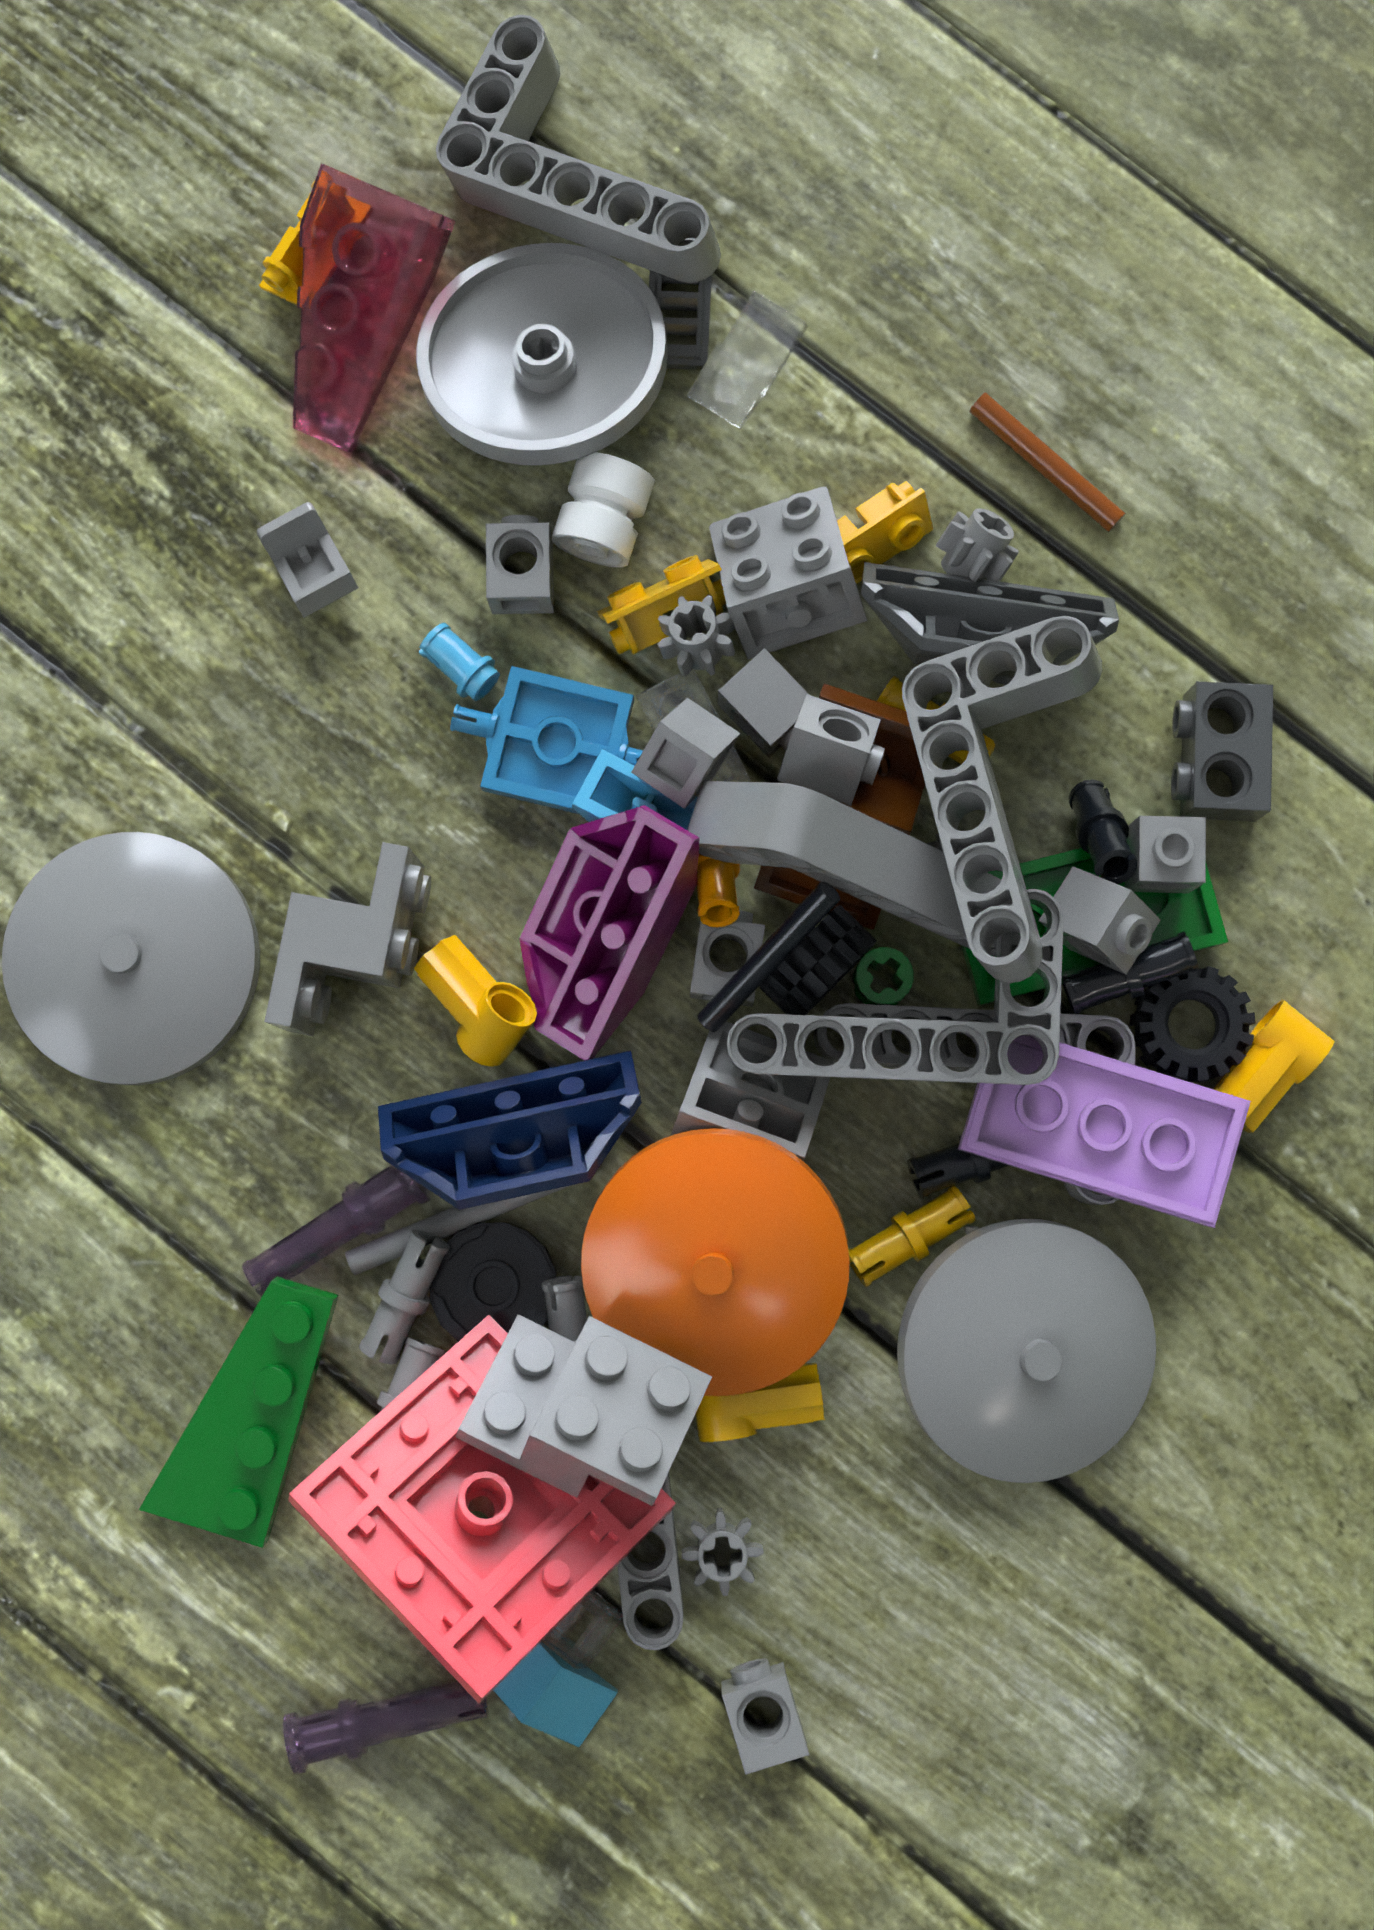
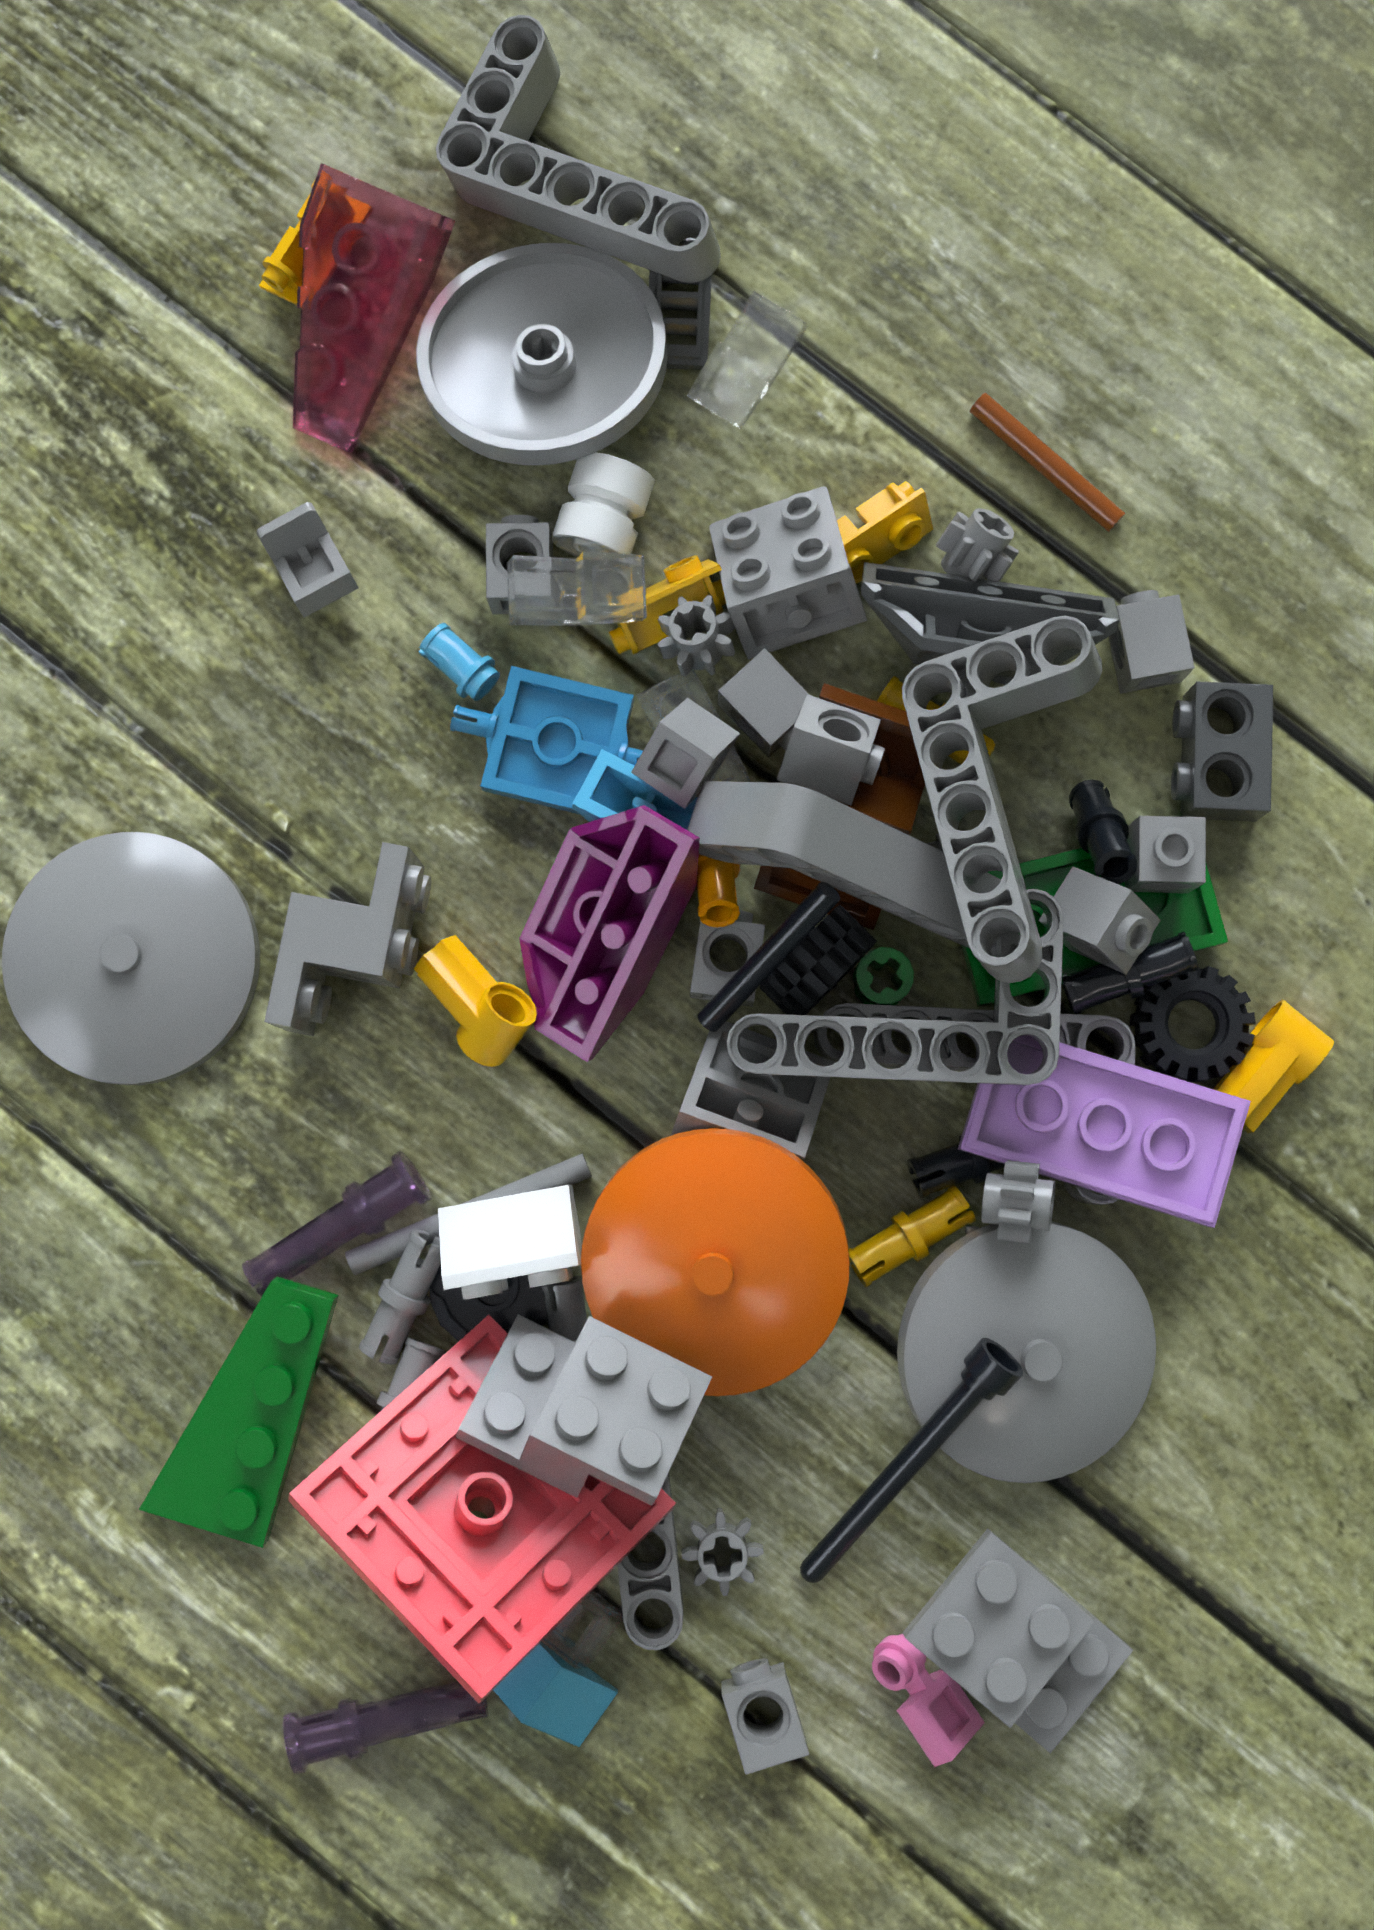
(508, 1239): none -> white slope
(512, 1131): dark blue wedge -> none
(578, 590): none -> clear slope
(784, 1403): yellow piece -> none
(937, 1705): none -> bright pink plate
(987, 1373): none -> black piece
(1017, 1641): none -> light grey bracket
(1018, 1201): none -> light grey gear
(1150, 642): none -> light grey brick

